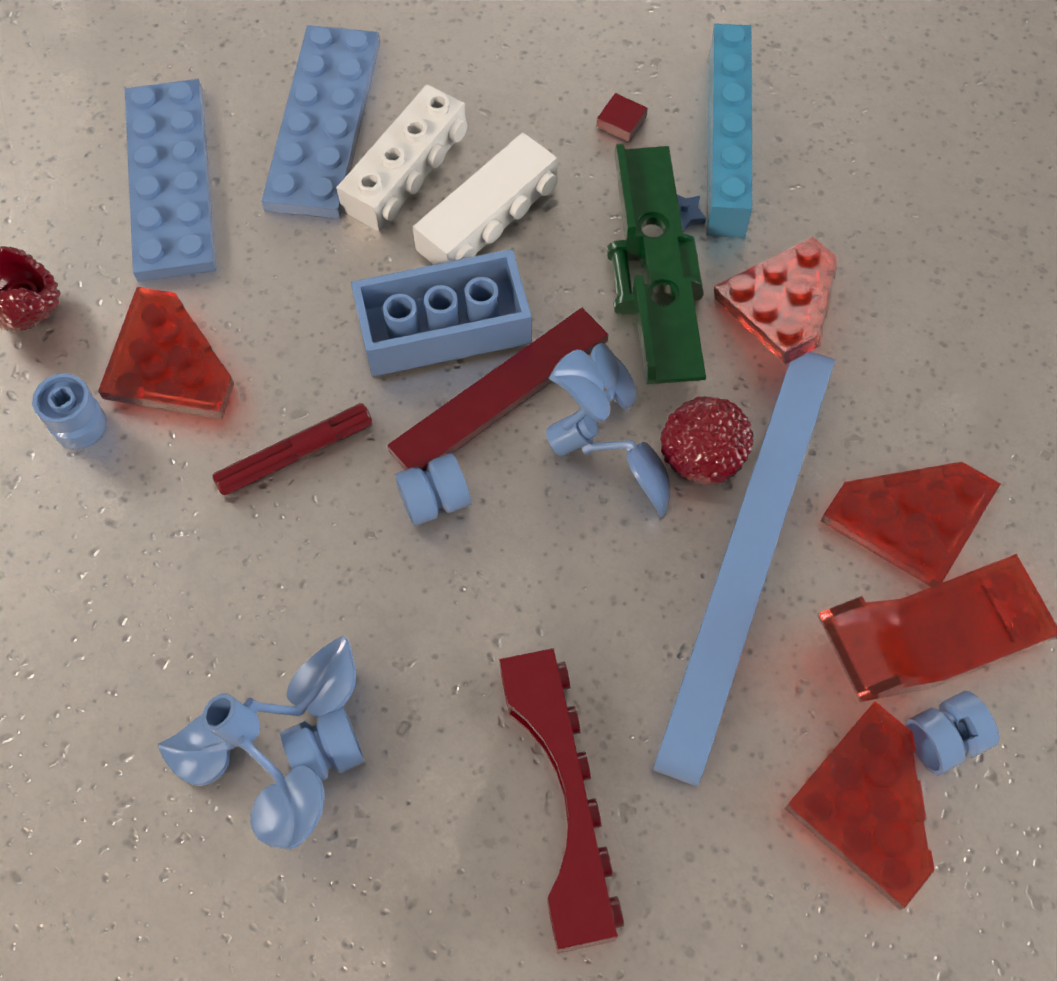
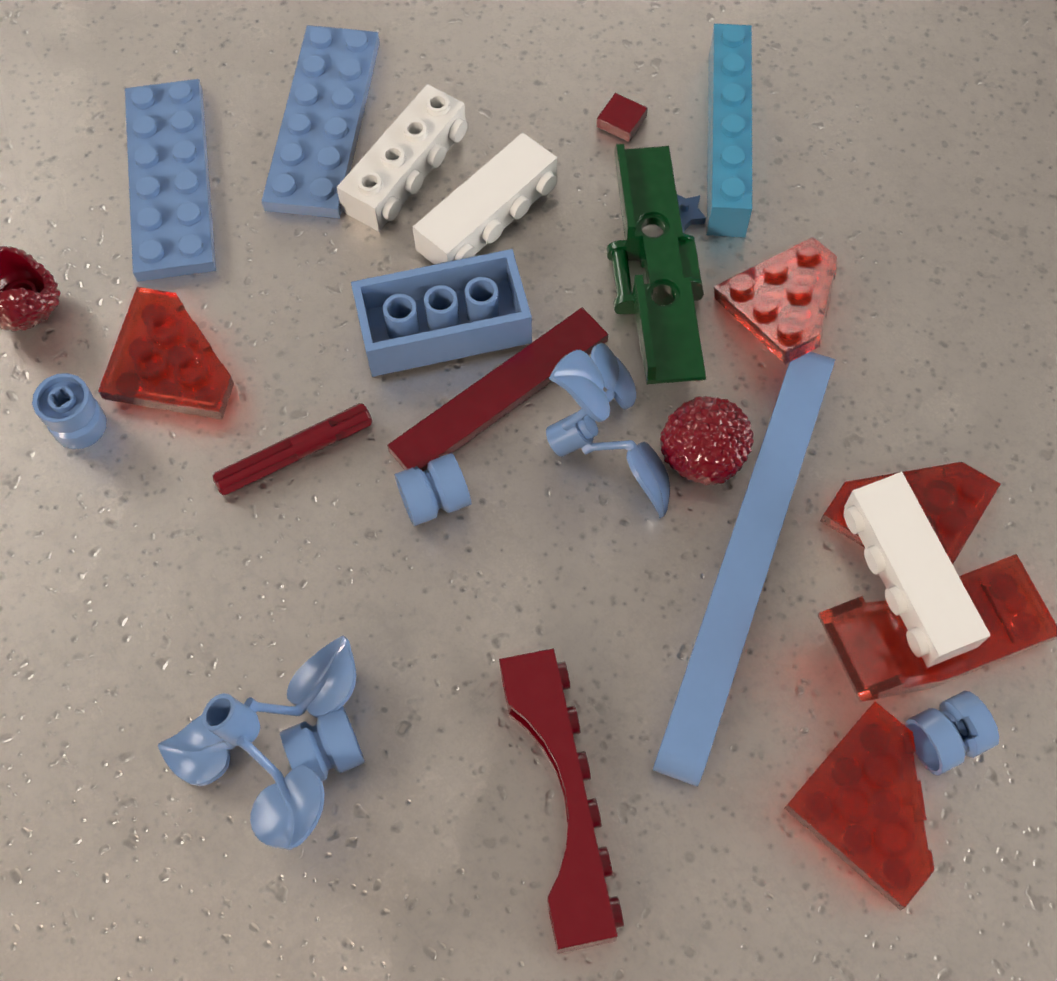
(914, 570): none -> white brick

